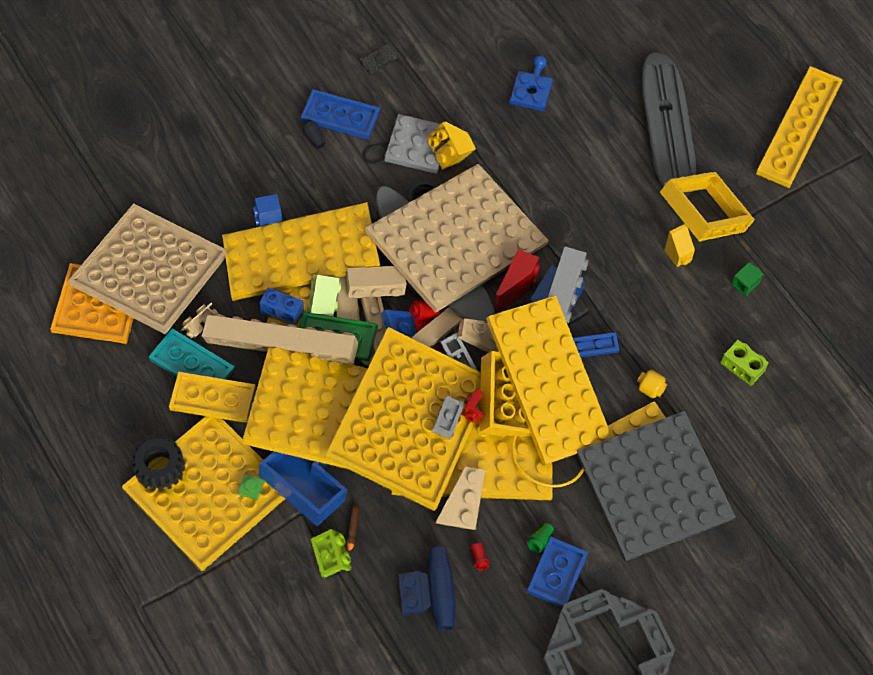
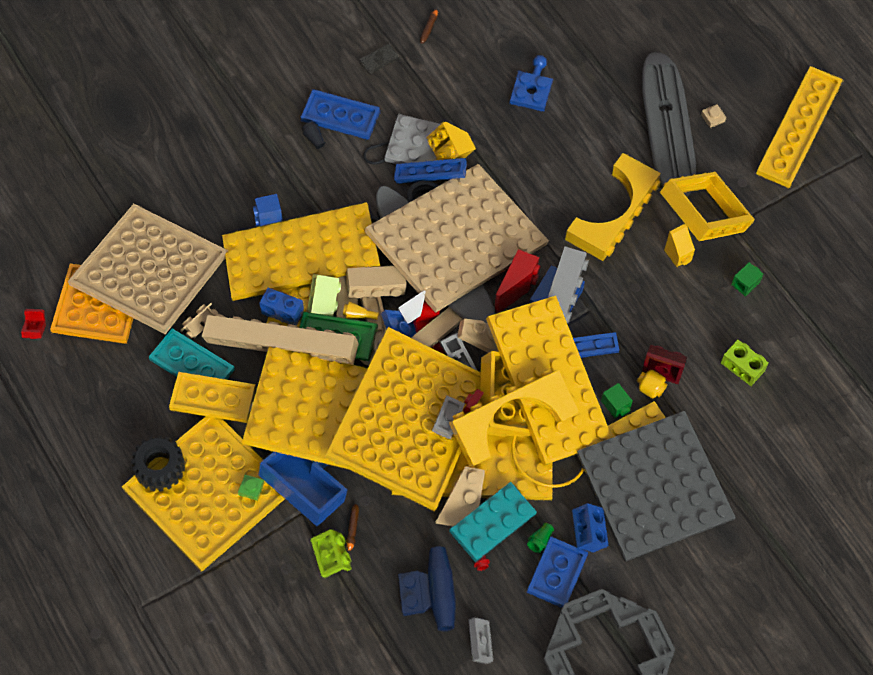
(34, 324): none -> red bracket
(354, 311): none -> yellow cone
(413, 308): none -> white sticker
(430, 170): none -> blue plate
(433, 16): none -> reddish brown piece
(473, 426): none -> yellow arch
(480, 640): none -> light grey plate
(492, 521): none -> teal plate
(590, 527): none -> blue brick
(600, 238): none -> yellow arch
(617, 401): none -> green brick
(665, 362): none -> dark red slope
(713, 116): none -> tan plate

